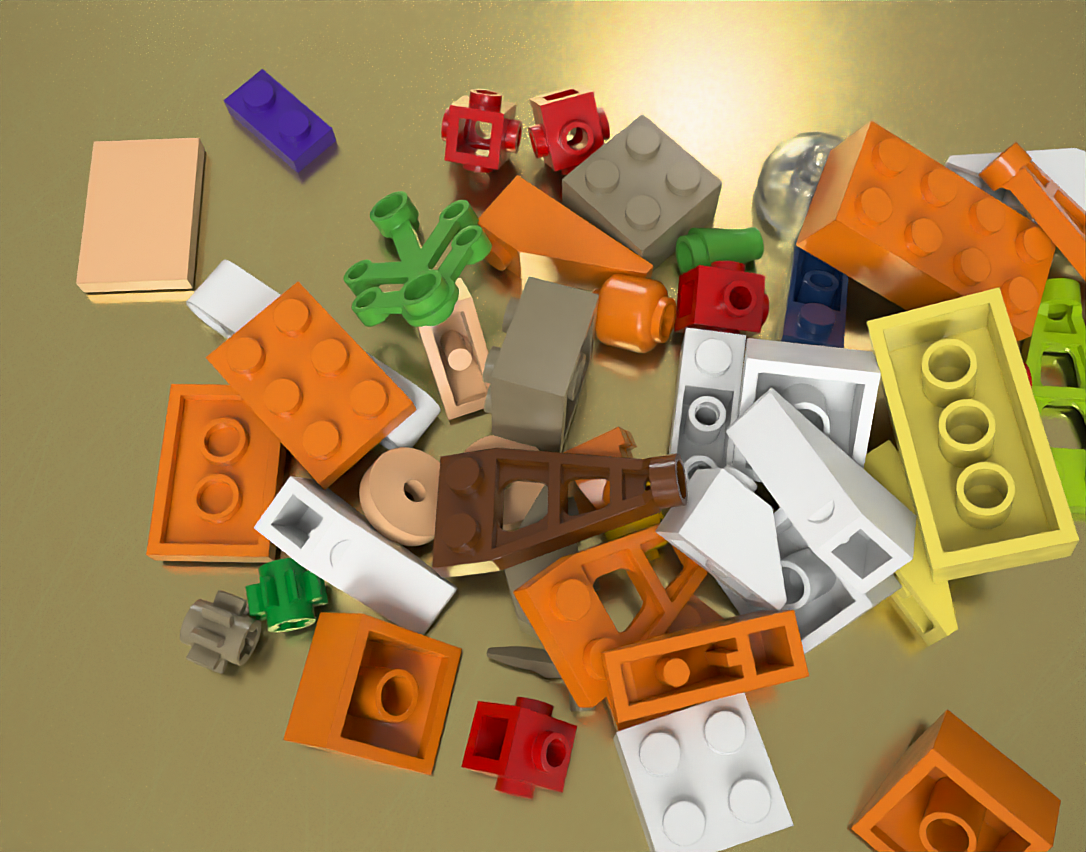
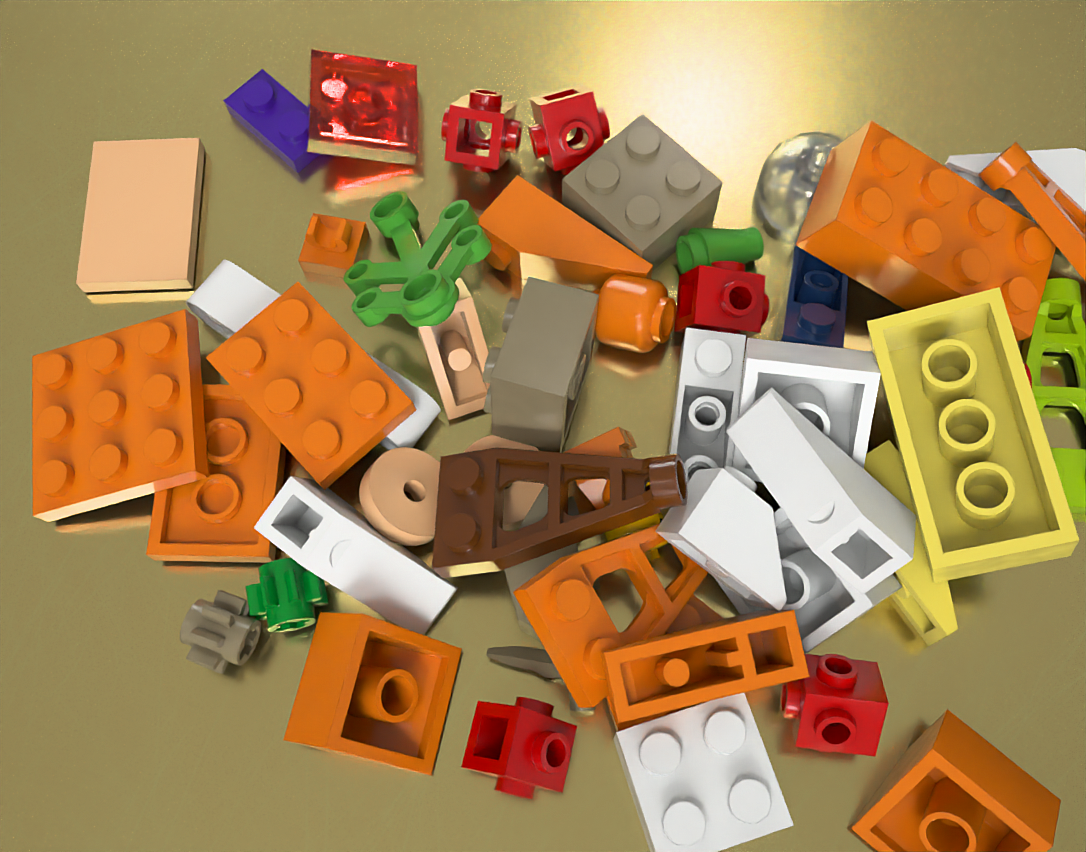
(117, 417): none -> orange plate
(332, 245): none -> orange tile
(362, 108): none -> clear red plate
(837, 705): none -> red brick

